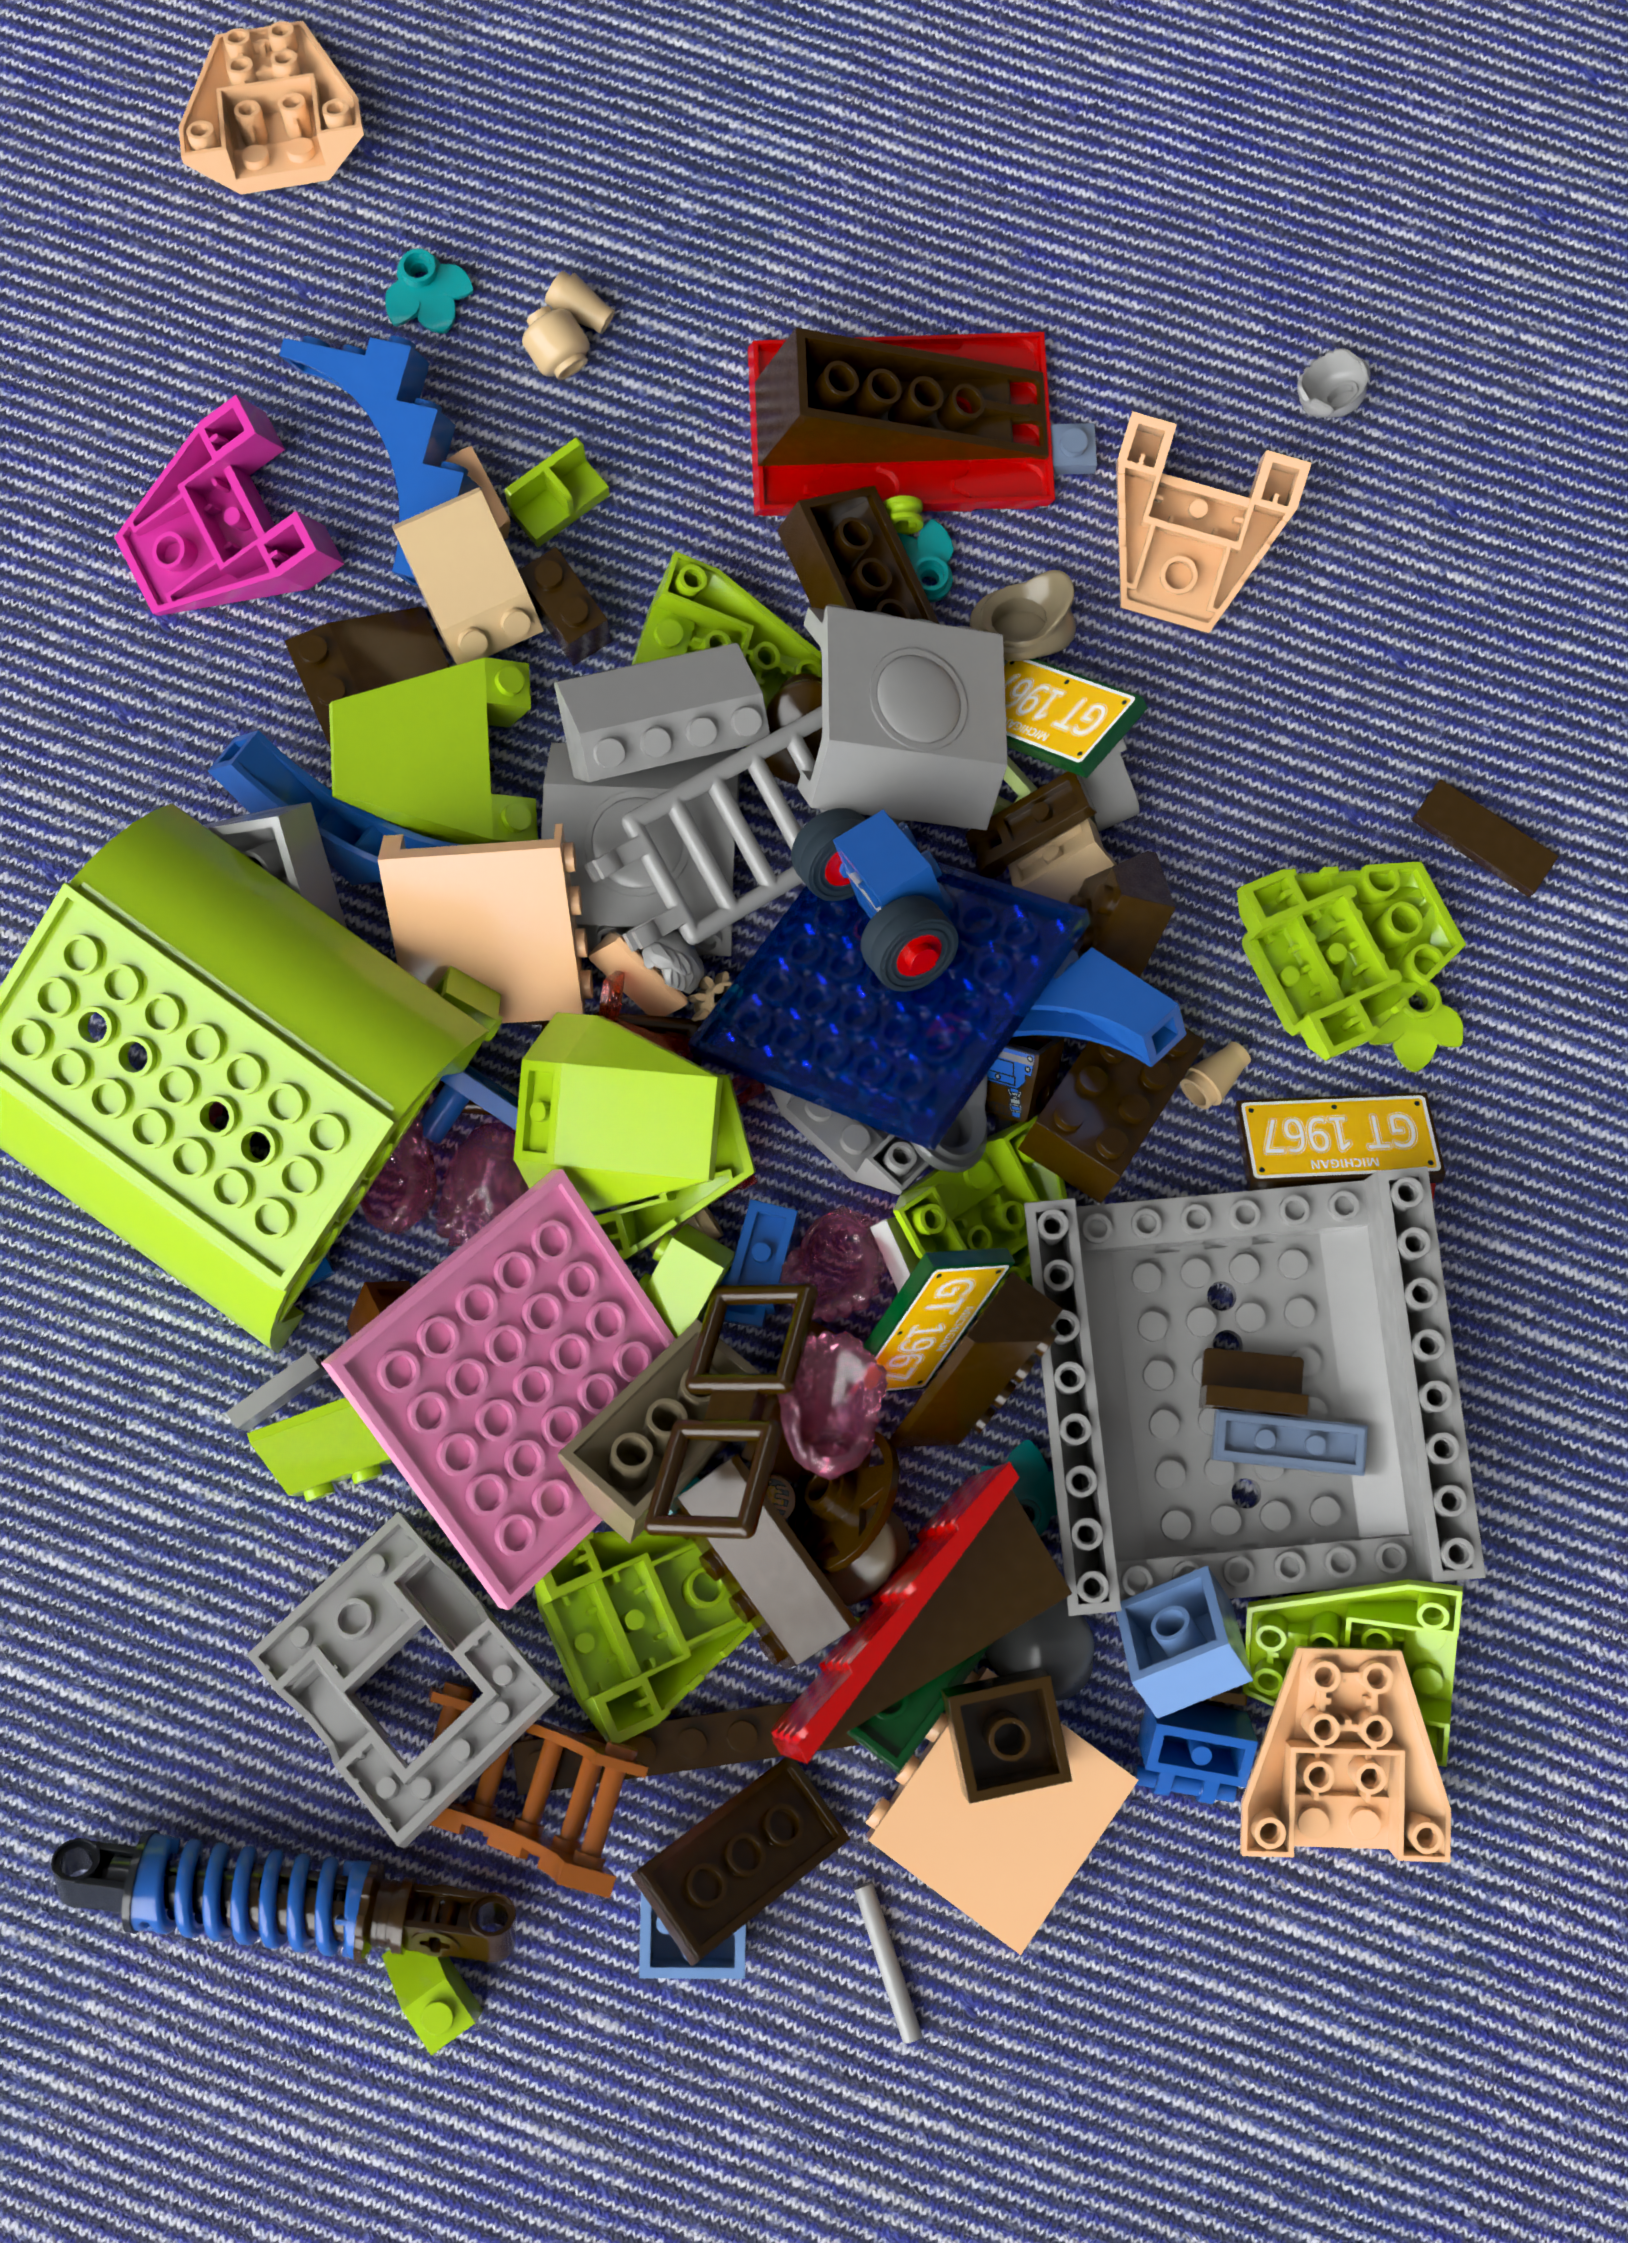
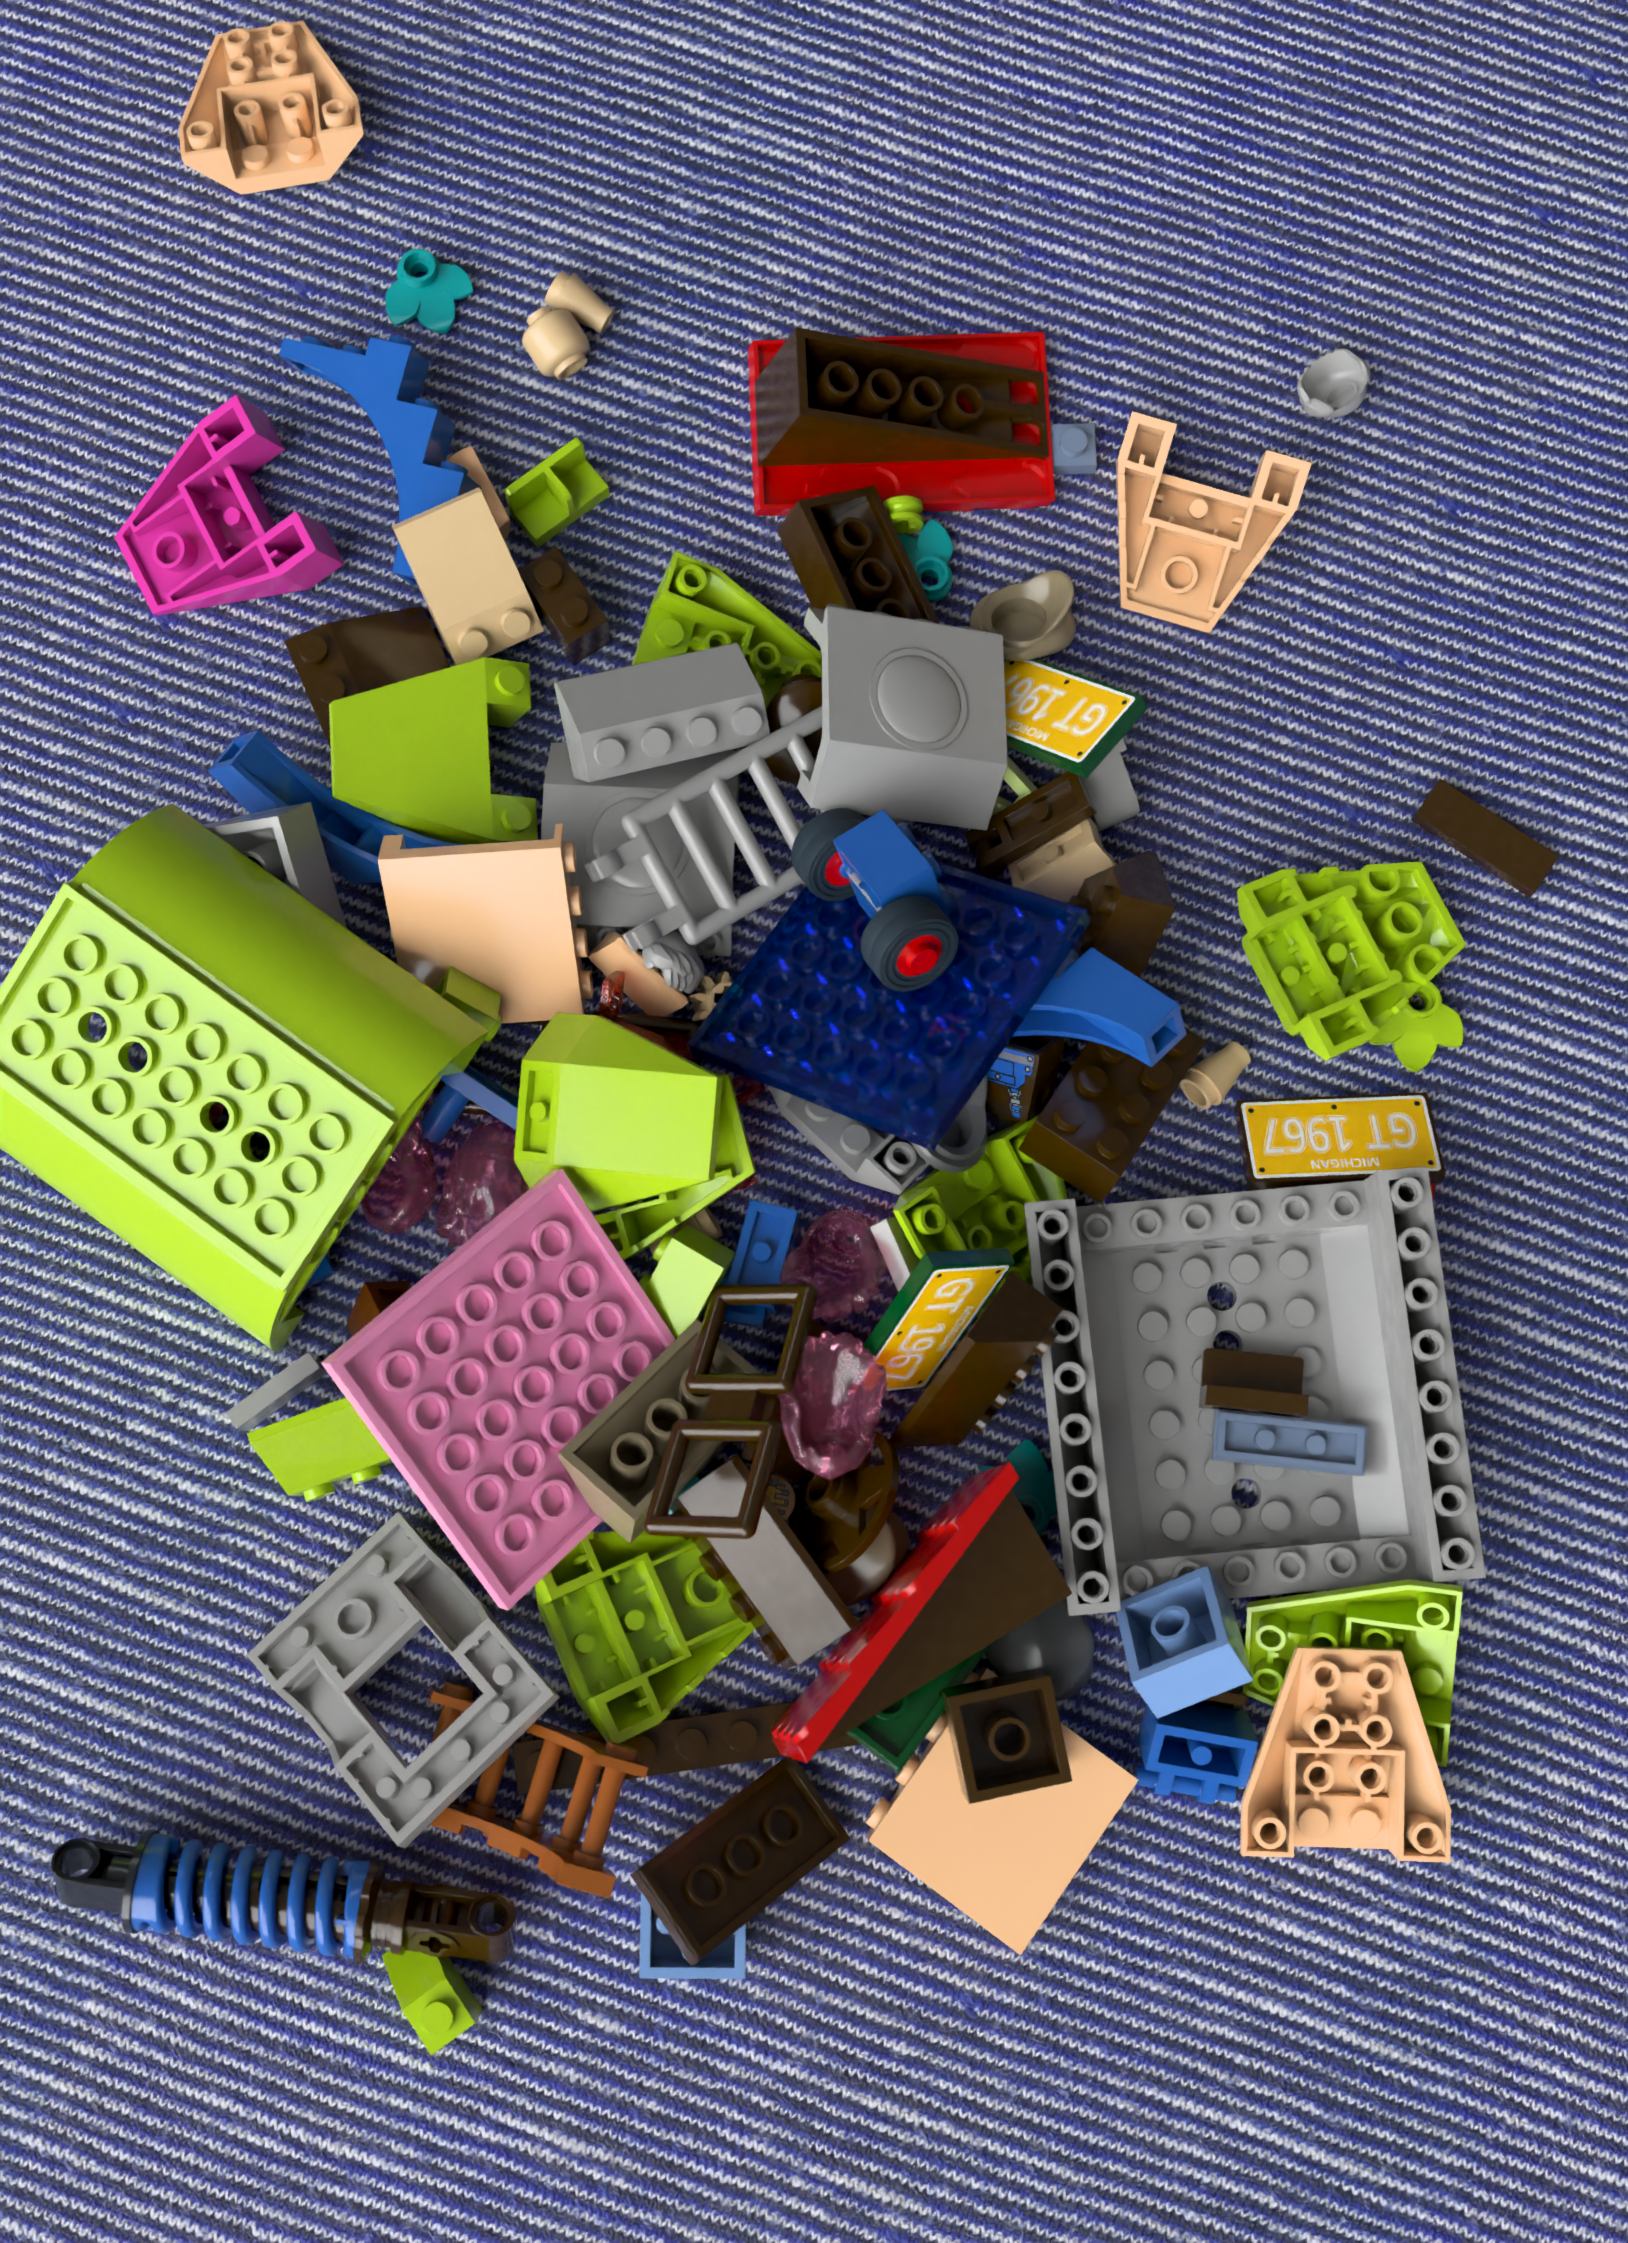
(888, 1962): light grey bar -> none

